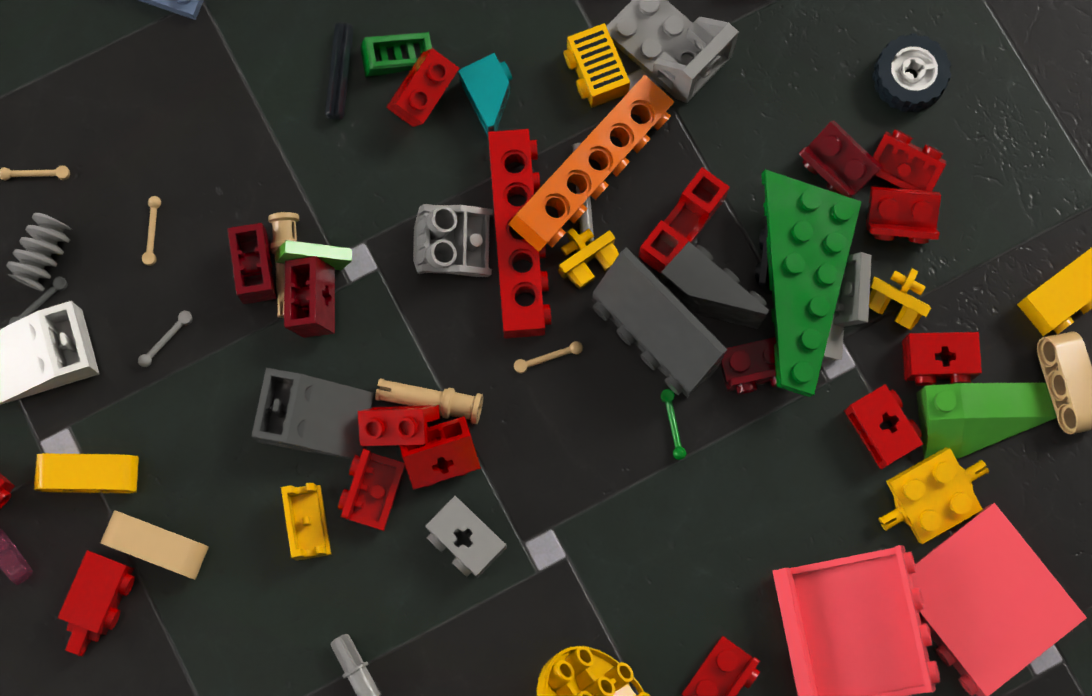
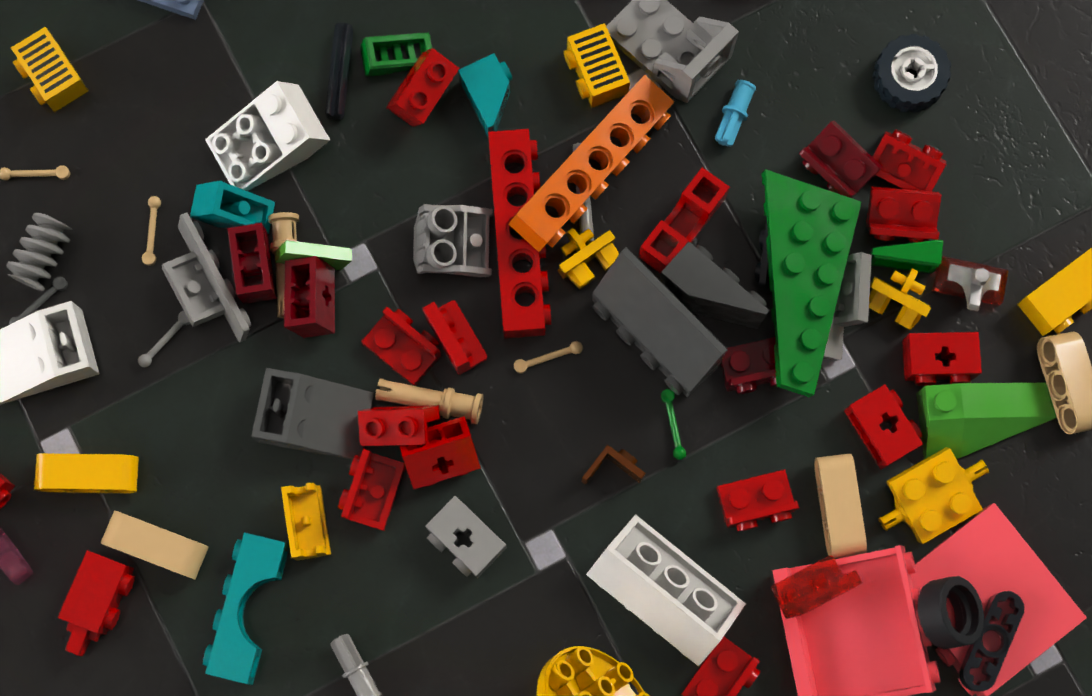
(49, 70): none -> yellow brick
(200, 284): none -> light grey bracket
(229, 206): none -> teal slope
(233, 652): none -> teal arch
(267, 136): none -> white slope
(402, 346): none -> red bracket
(455, 335): none -> red bracket
(621, 459): none -> reddish brown bracket
(666, 590): none -> white slope
(735, 113): none -> medium azure axle
(757, 499): none -> red bracket
(813, 587): none -> clear red bracket
(840, 505): none -> tan beam
(921, 256): none -> green slope
(934, 614): none -> black tyre
(971, 281): none -> piece
(989, 669): none -> black beam

